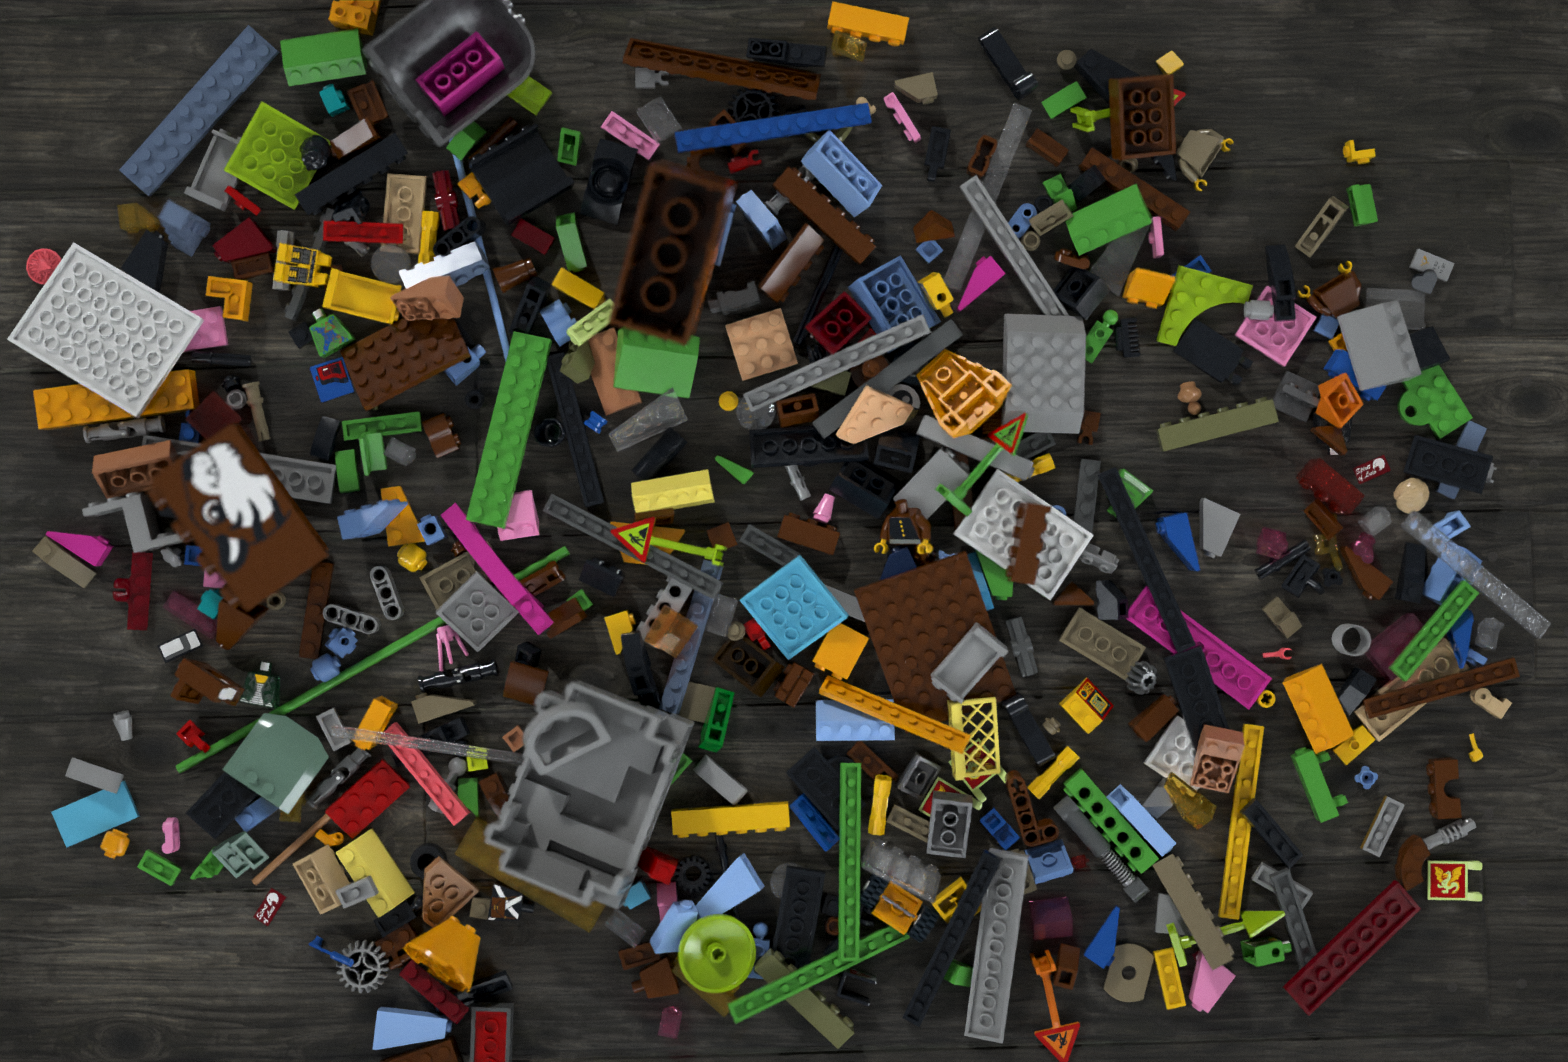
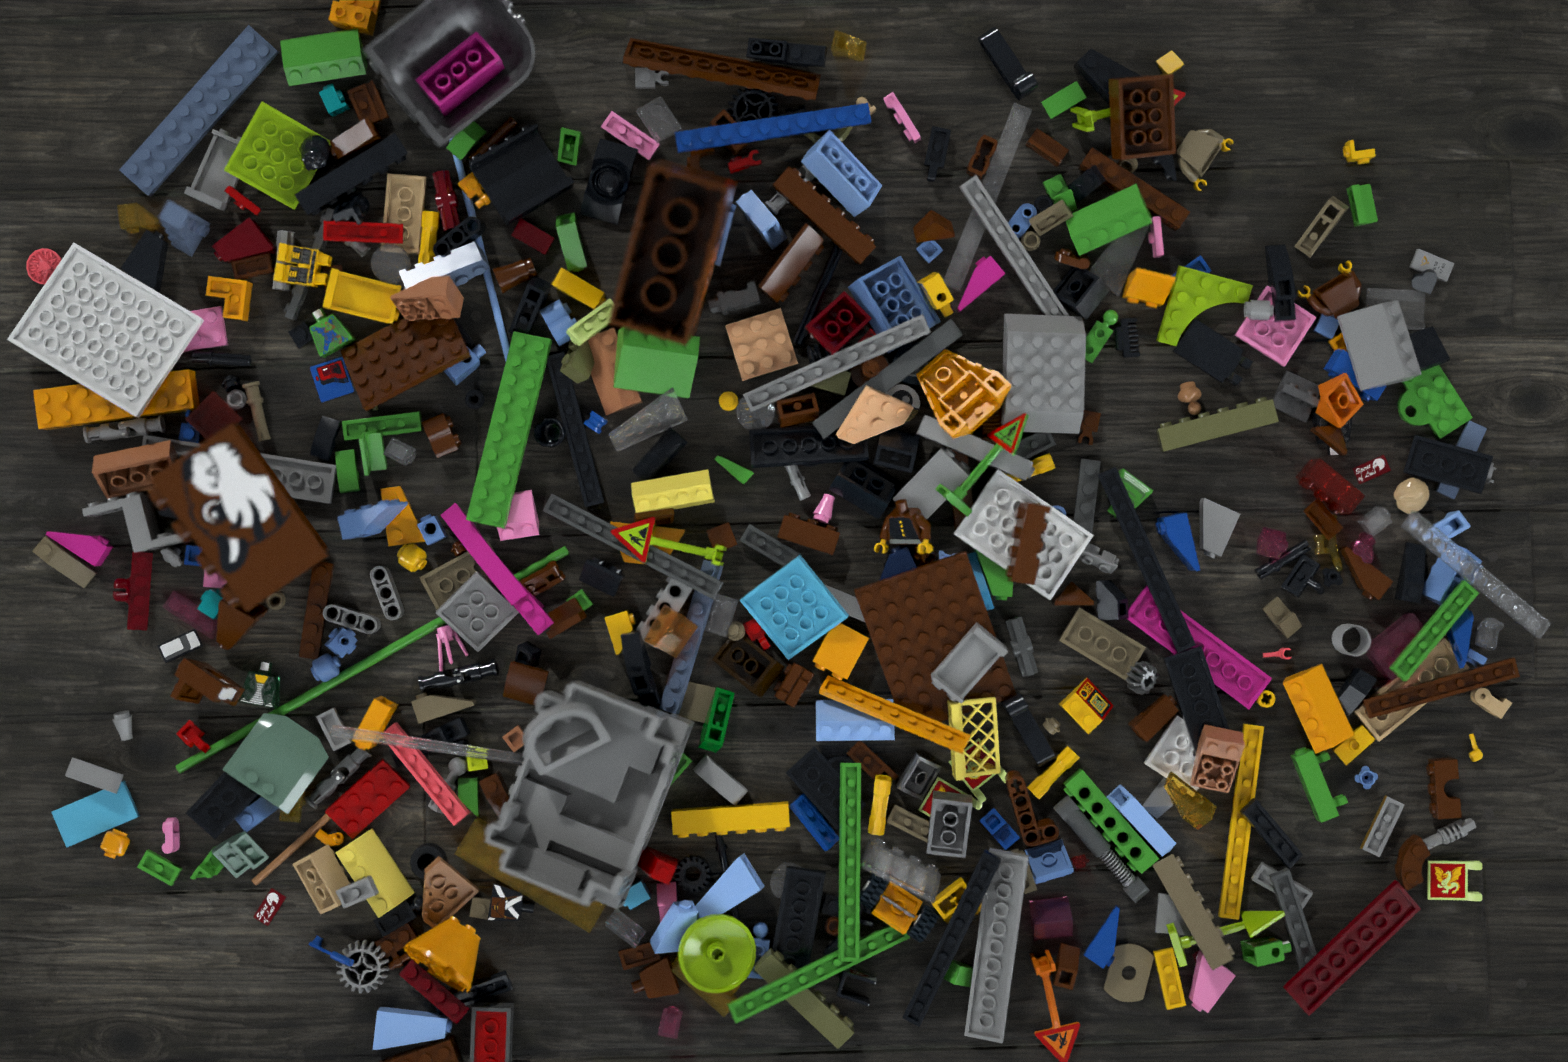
(530, 95): lime plate -> none
(868, 23): light orange brick -> none
(918, 88): dark tan slope -> none
(1066, 59): dark tan plate -> none

